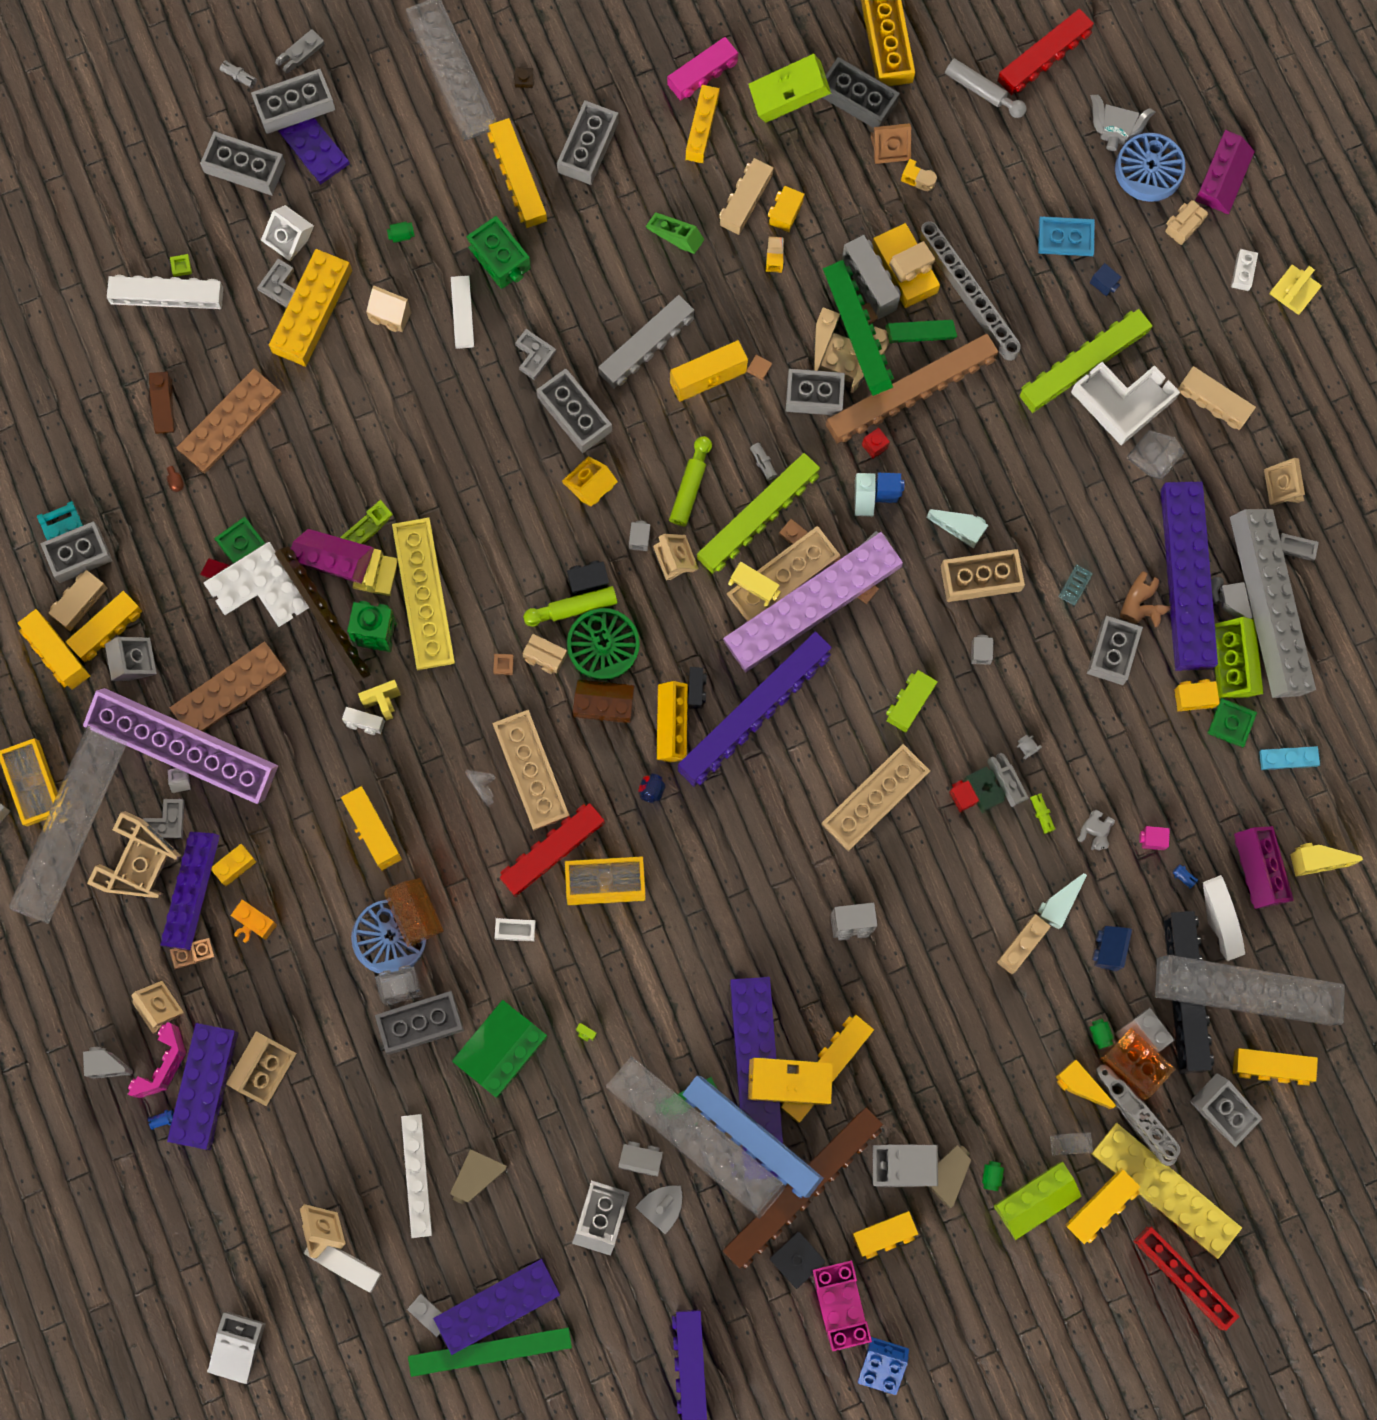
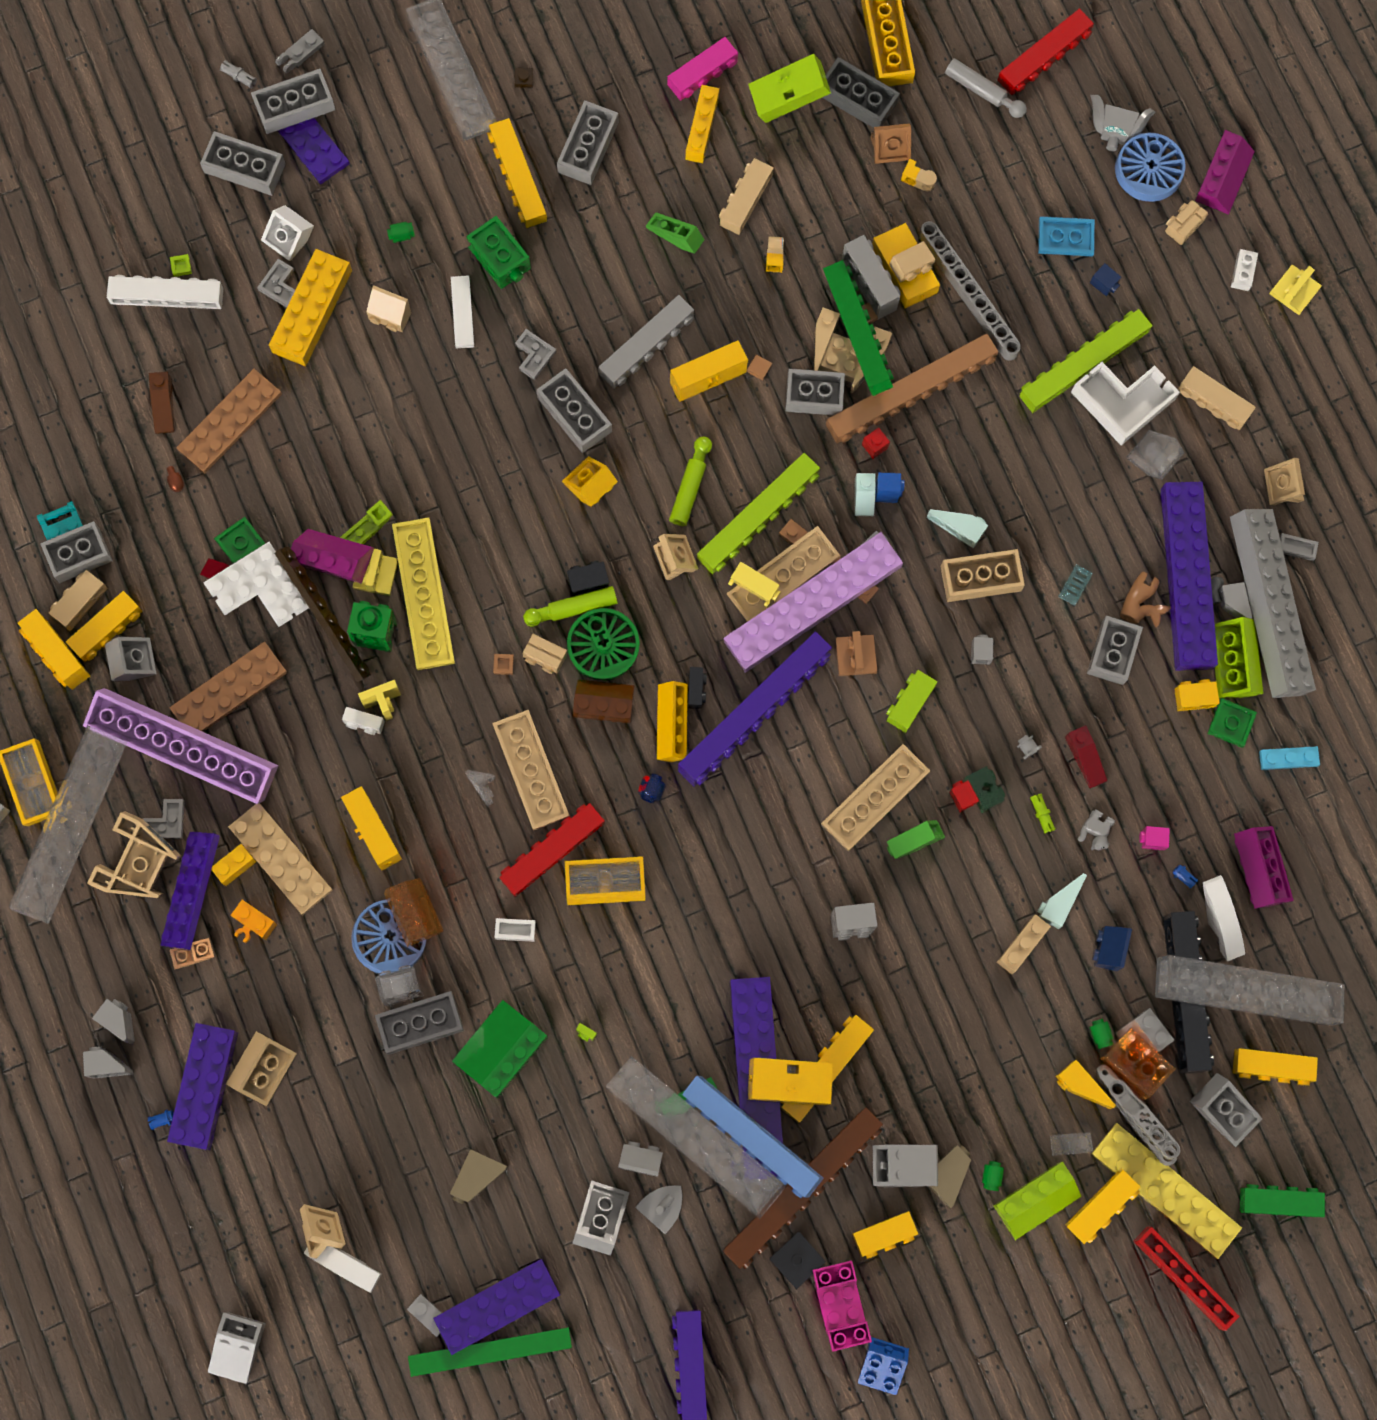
(116, 1019): none -> light grey slope
(156, 1005): tan bracket -> none
(172, 1059): dark pink slope -> none
(178, 780): white slope -> none
(280, 858): none -> tan plate
(416, 1176): white plate -> none
(639, 536): light grey brick -> none
(763, 461): light grey pin -> none
(786, 208): yellow brick -> none
(856, 654): none -> medium nougat bracket
(915, 839): none -> bright green slope
(921, 331): green tile -> none
(1007, 779): light grey hinge -> none
(1086, 756): none -> dark red slope
(1282, 1202): none -> green brick
(1319, 858): light yellow slope -> none

